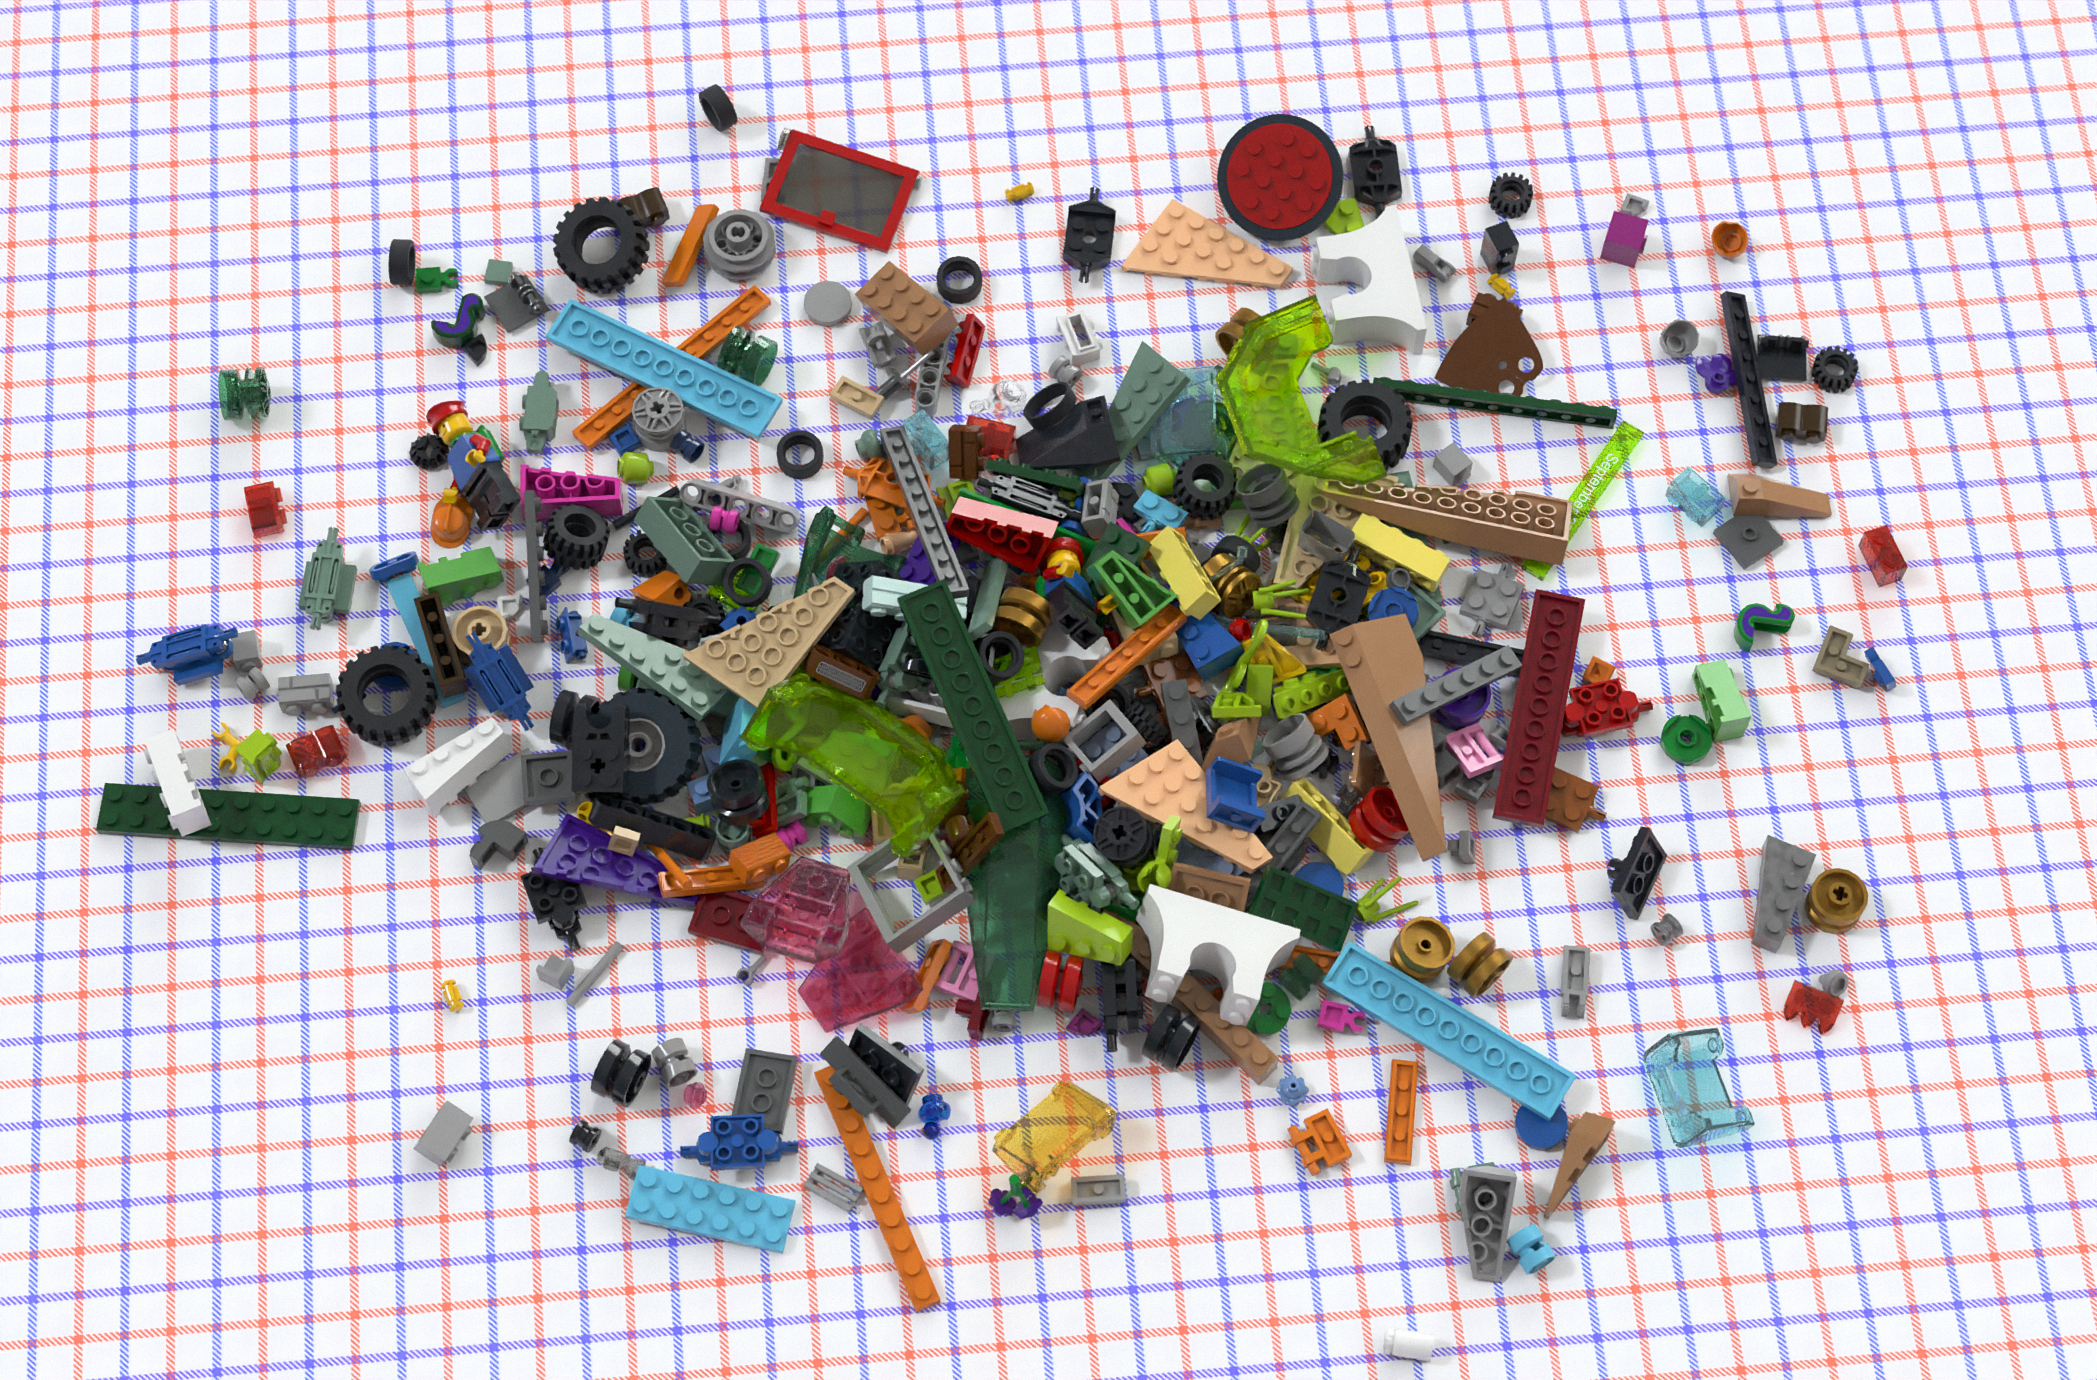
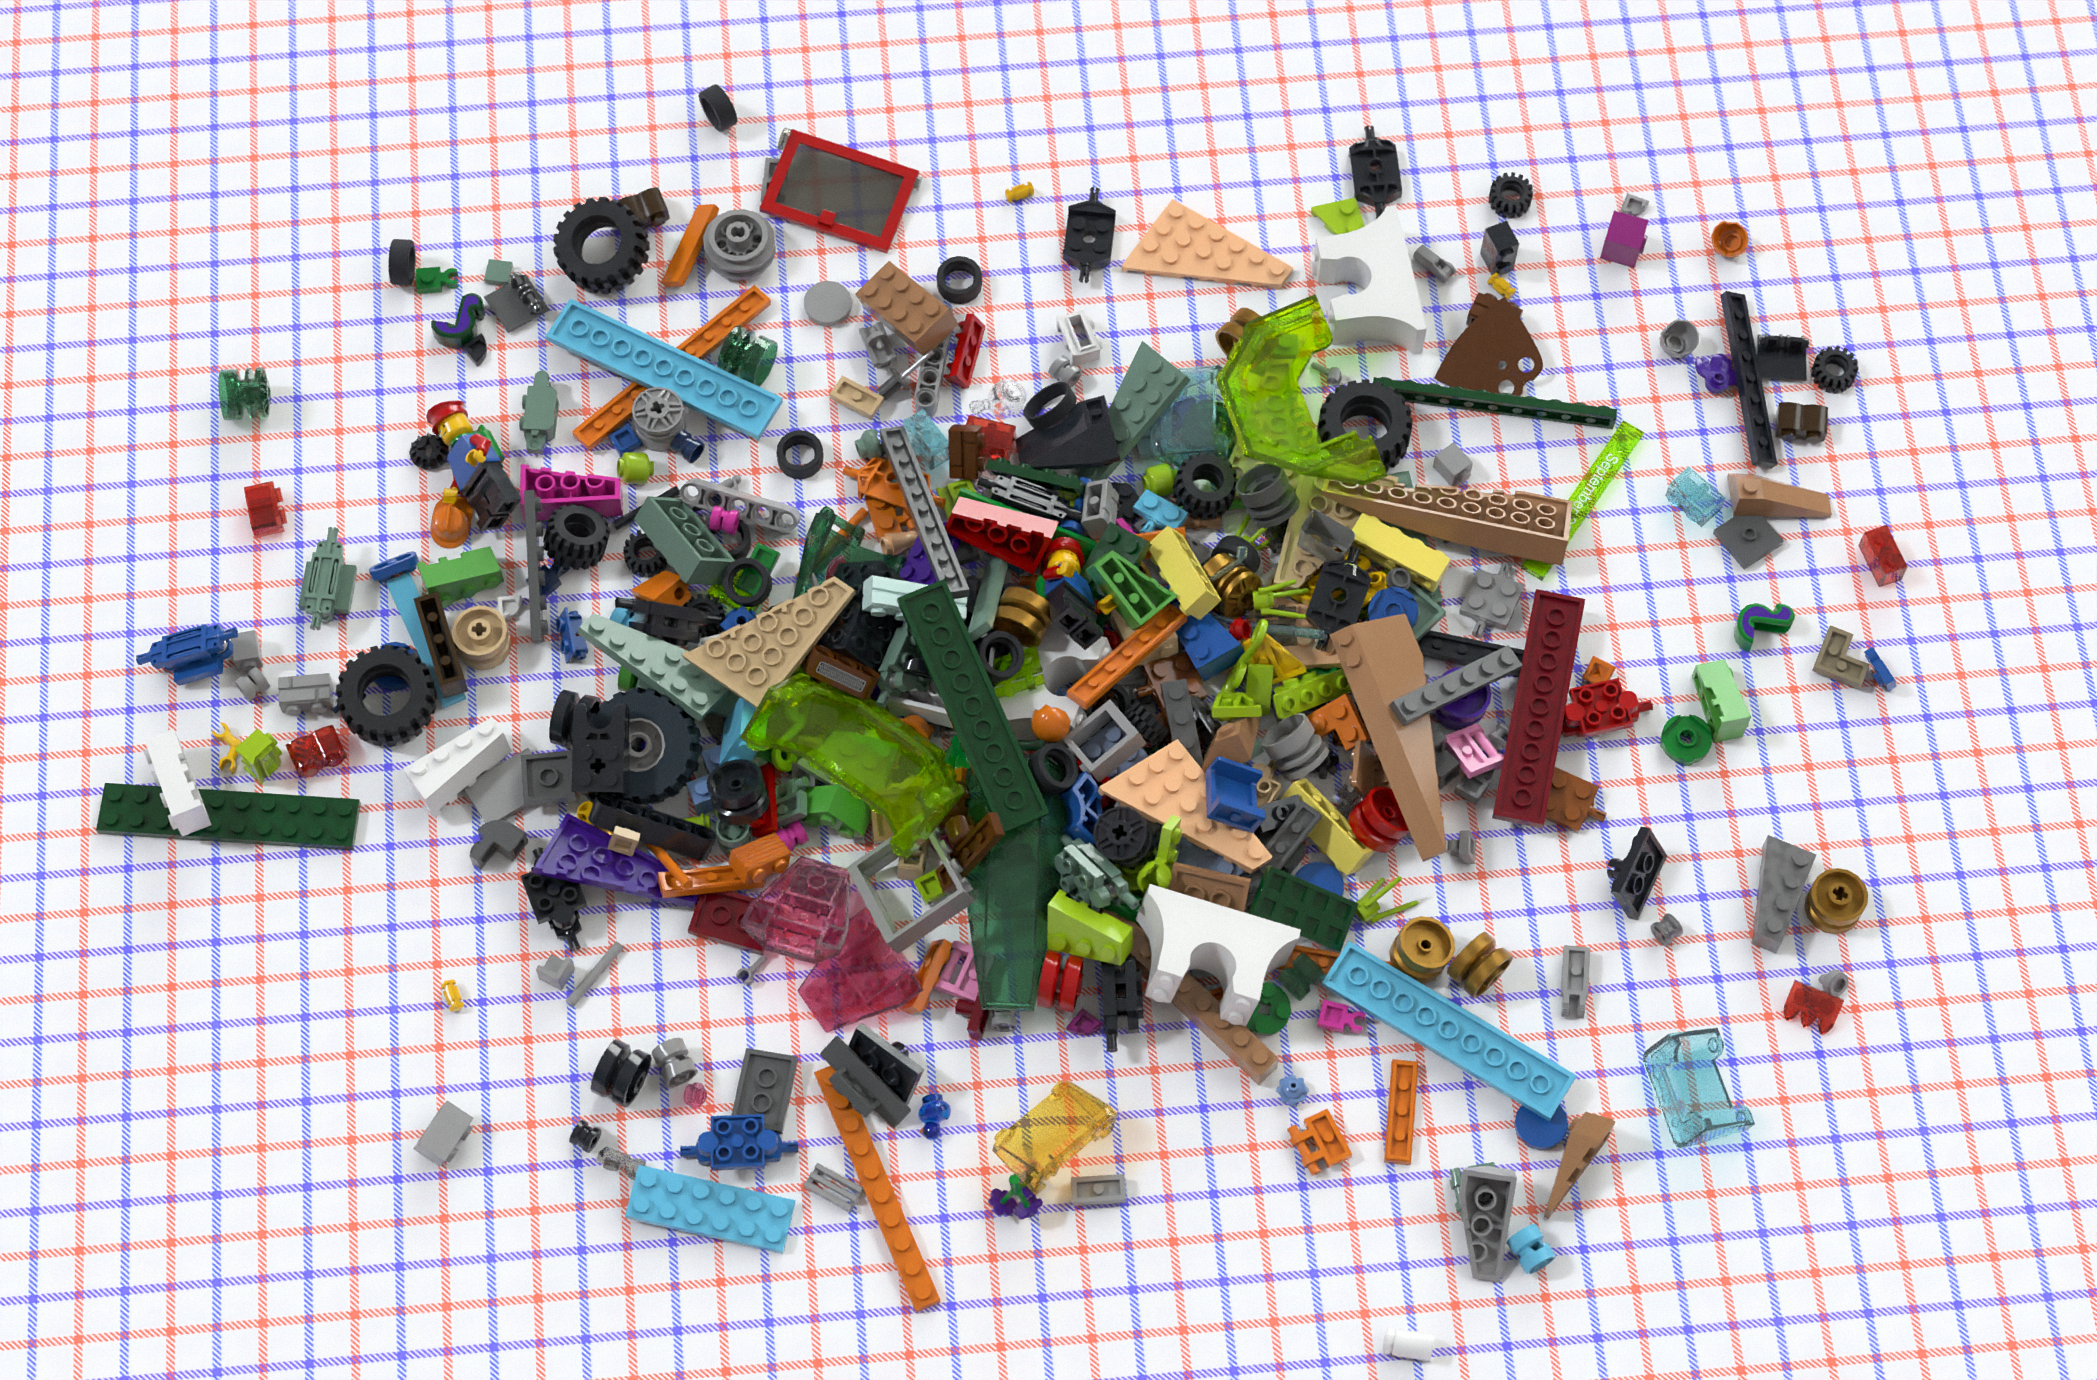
(499, 680): blue piece -> none
(1171, 1037): black wheel -> none
(1280, 177): red wheel -> none

